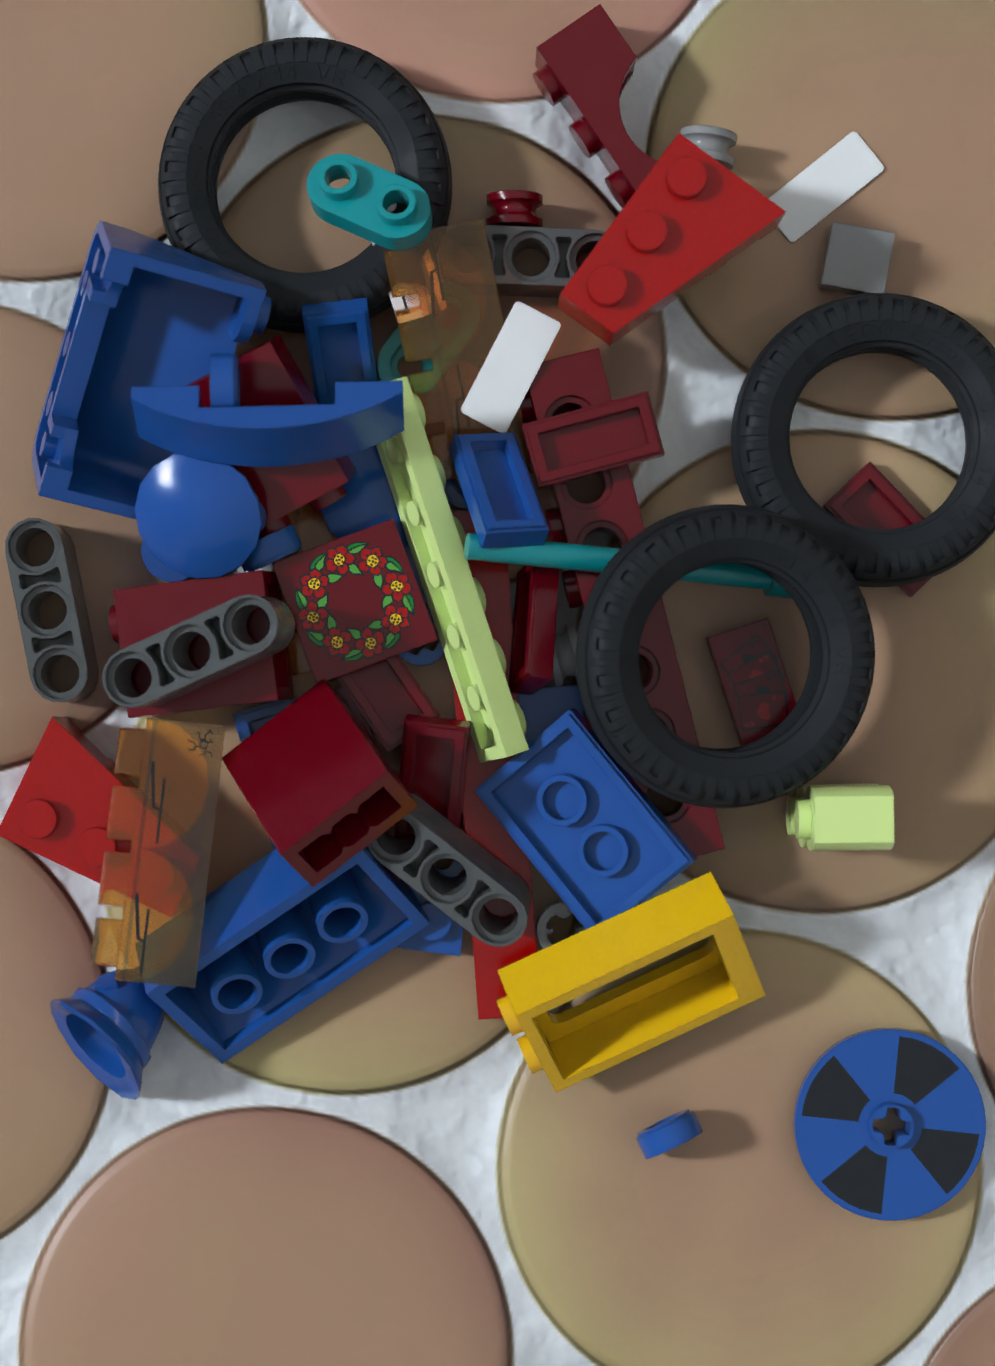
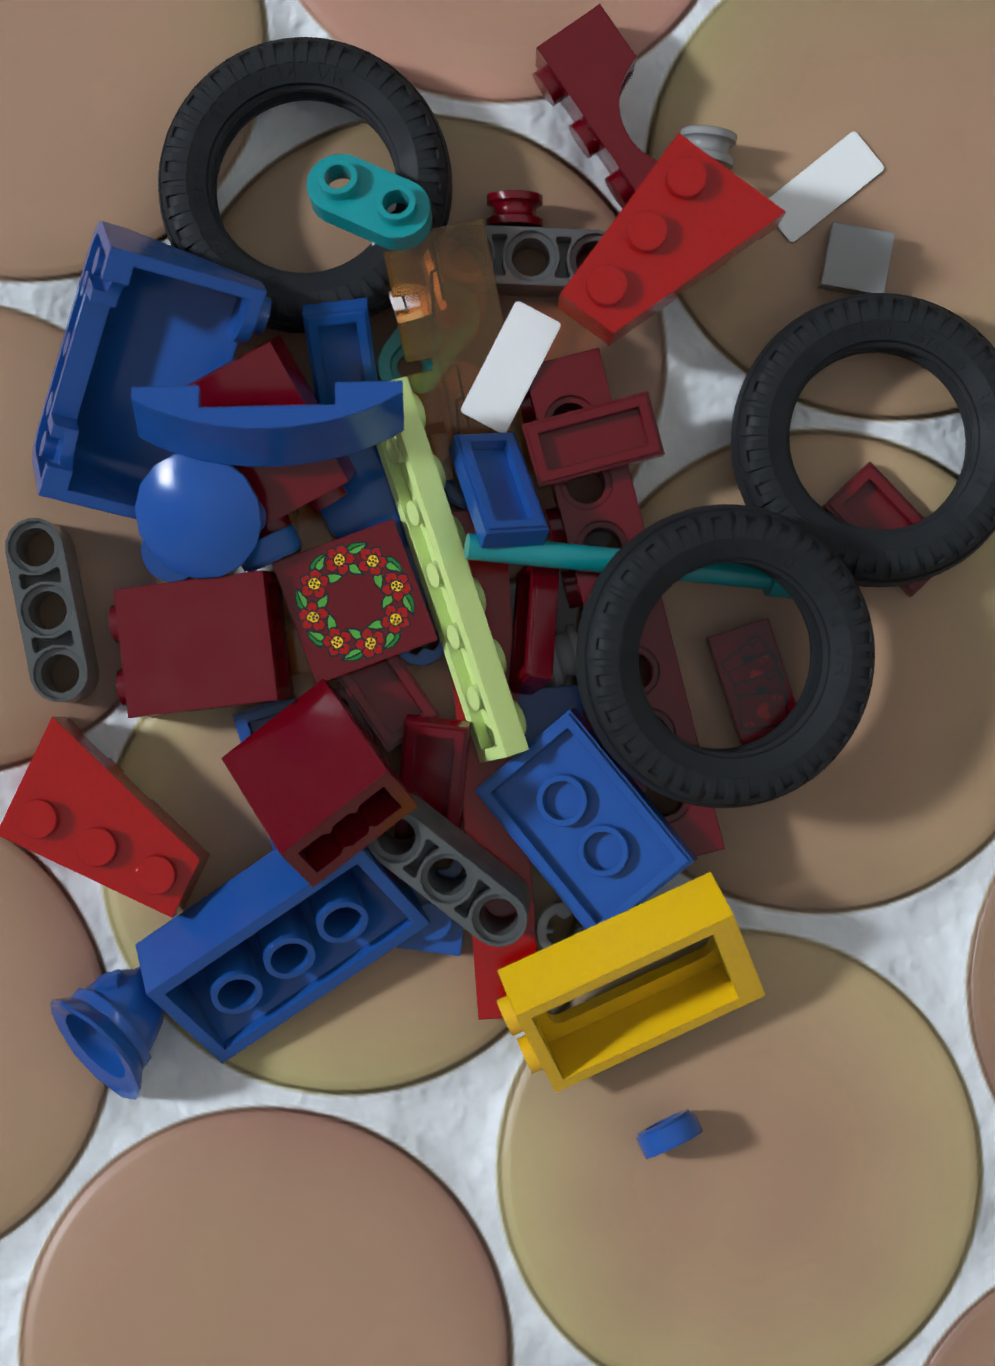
(169, 657): dark grey beam -> none
(170, 855): clear orange windscreen -> none
(224, 380): blue tile -> none
(842, 817): yellowish green brick -> none
(919, 1163): blue piece -> none

